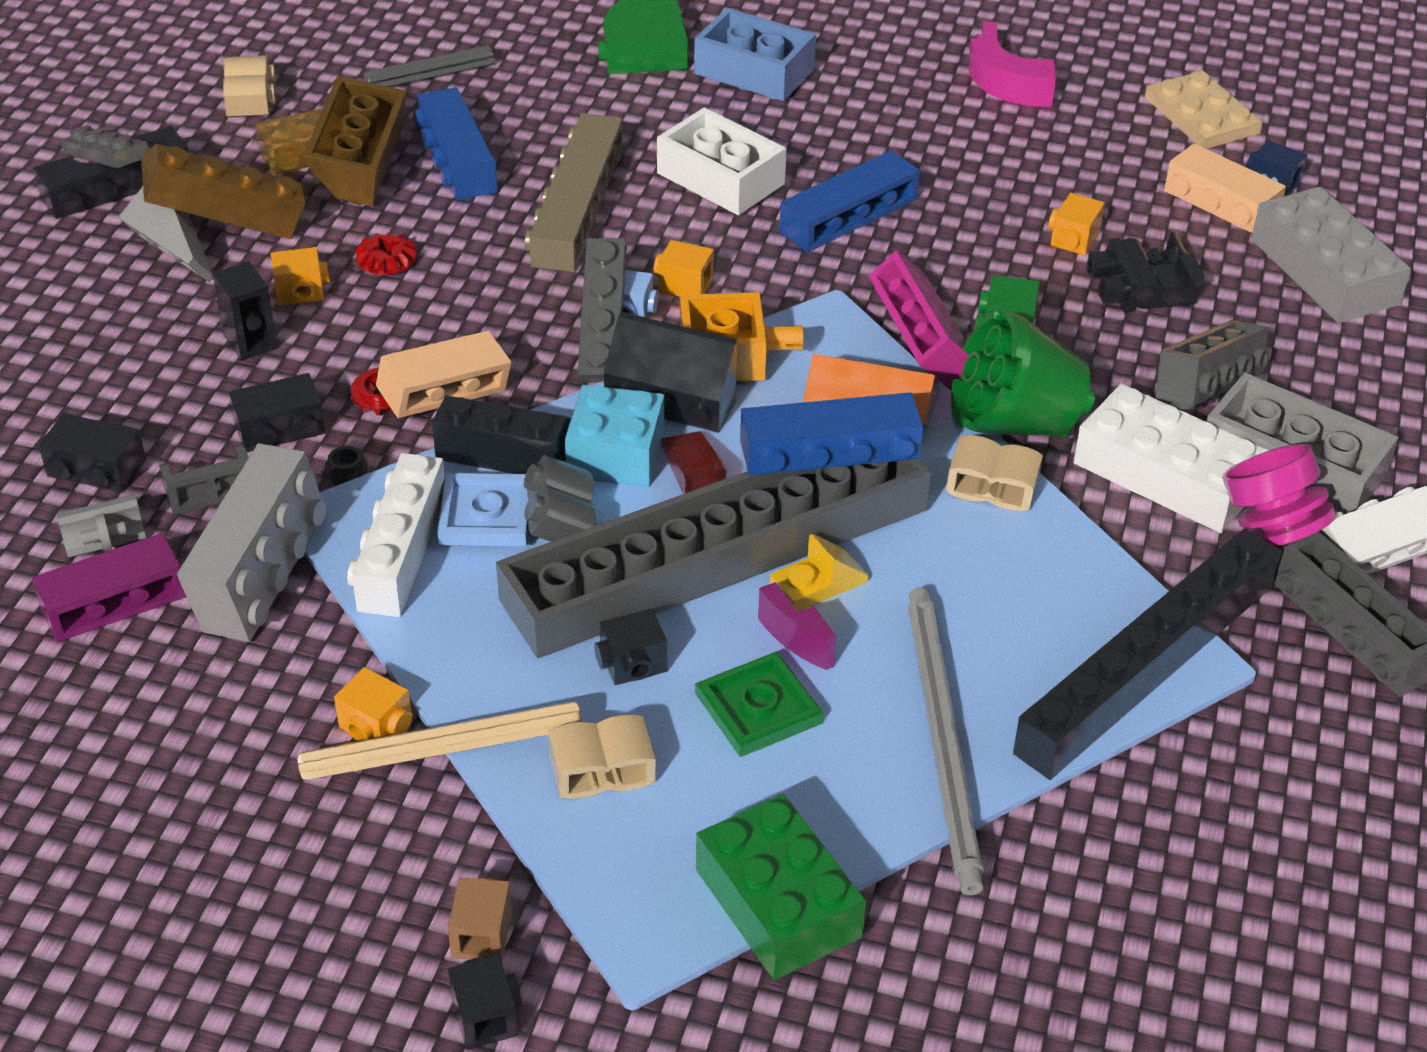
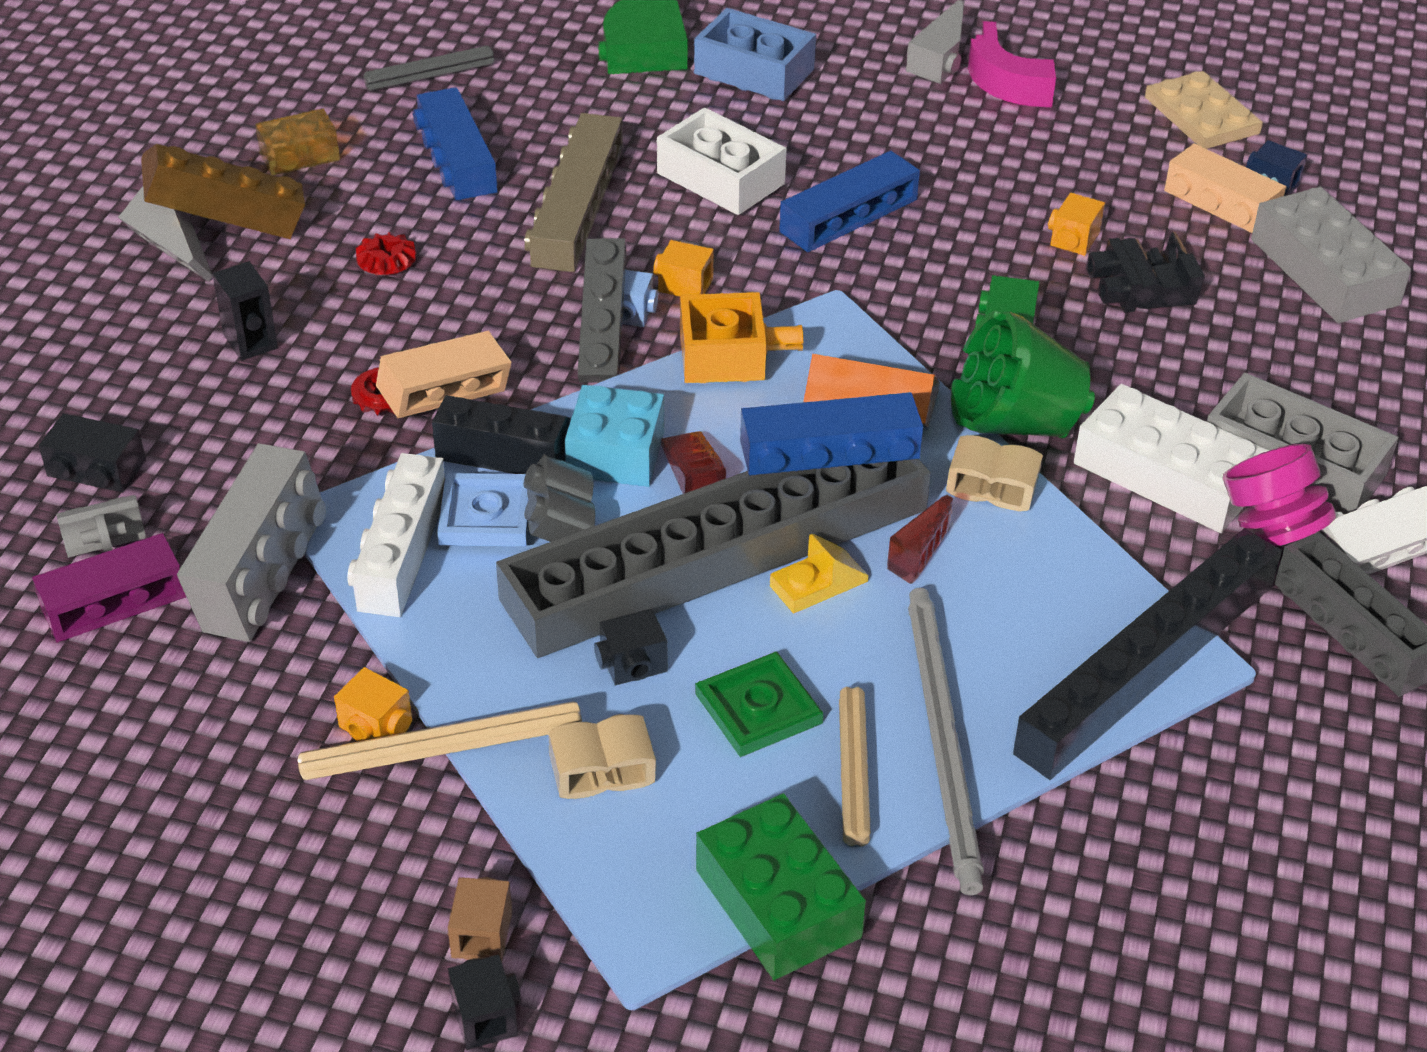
(77, 186): black arch -> none
(103, 146): dark grey plate -> none
(202, 485): dark grey hinge -> none
(248, 85): tan brick -> none
(277, 412): black brick -> none
(298, 276): light orange brick -> none
(345, 464): black plate -> none
(355, 138): pearl gold slope -> none
(682, 363): black slope -> none
(799, 631): magenta slope -> none
(854, 767): none -> tan axle
(919, 539): none -> clear red slope
(920, 317): dark pink brick -> none
(935, 49): none -> light grey slope
(1211, 362): dark grey brick -> none

